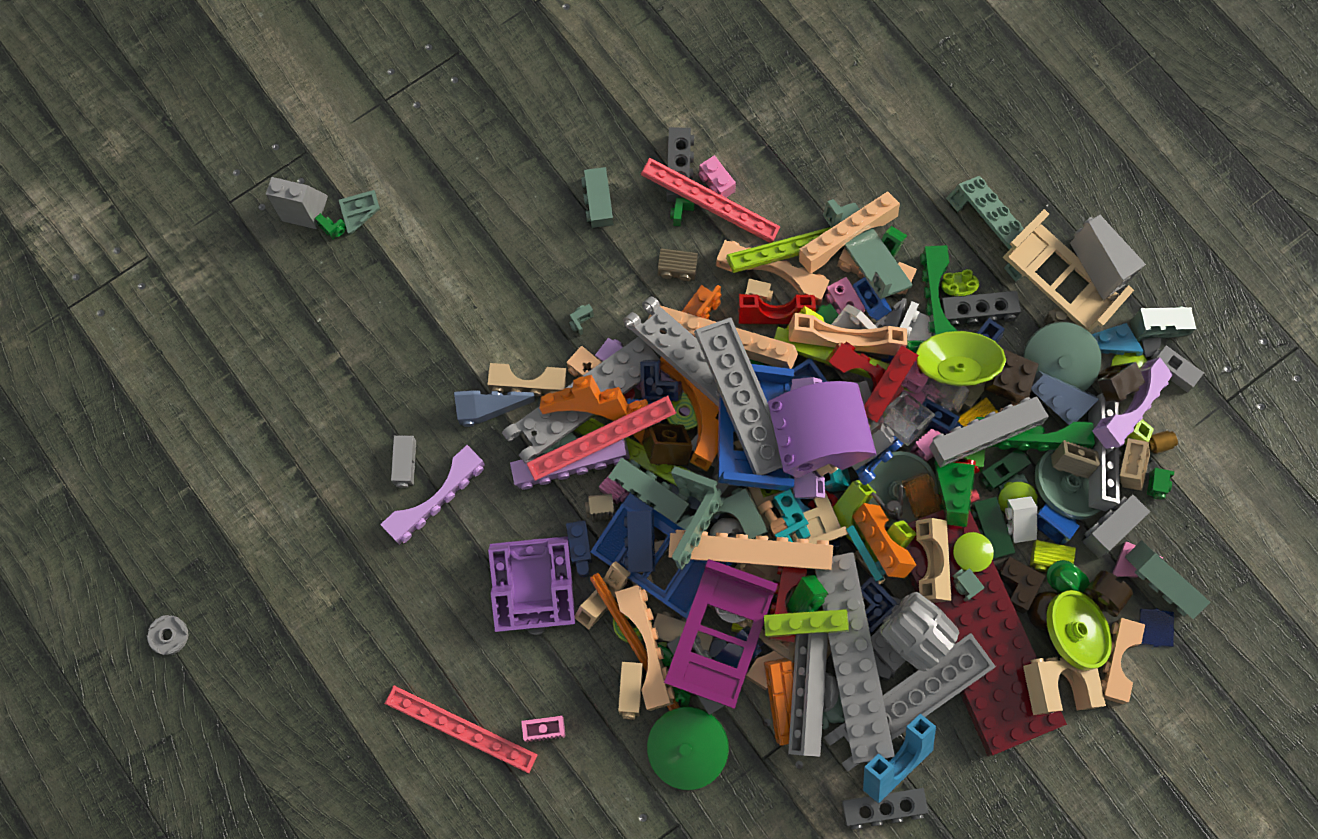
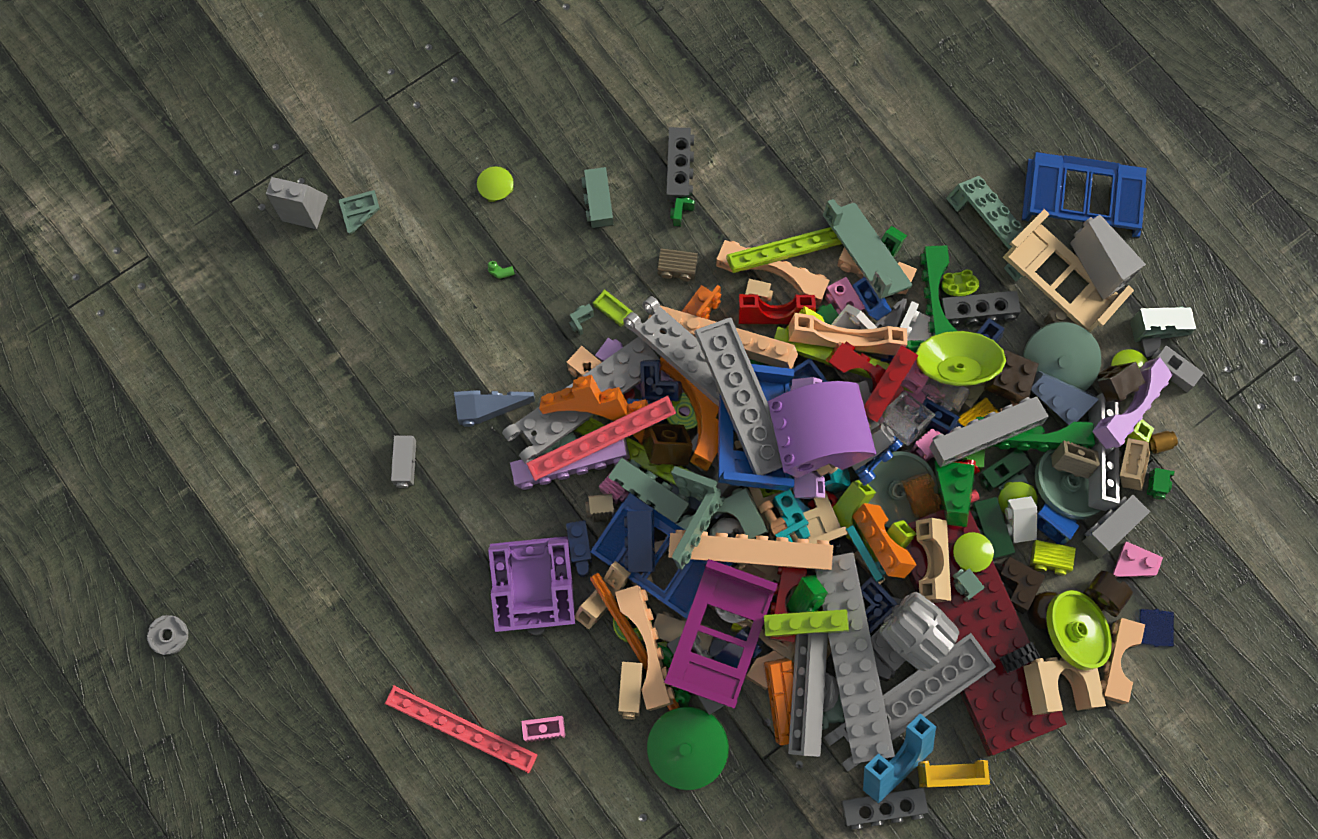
(331, 229): green bracket -> none
(404, 522): lavender arch -> none
(495, 183): none -> lime dish
(499, 272): none -> bright green arm
(503, 379): tan arch -> none
(611, 307): none -> lime tile
(710, 200): coral tile -> none
(716, 177): bright pink brick -> none
(875, 214): light nougat arch -> none
(893, 508): dark grey plant -> none
(953, 774): none -> yellow piece
(1019, 657): none -> black tyre
(1047, 183): none -> blue piece
(1066, 576): green piece -> none
(1118, 341): dark azure wing -> none
(1167, 580): sand green wedge -> none

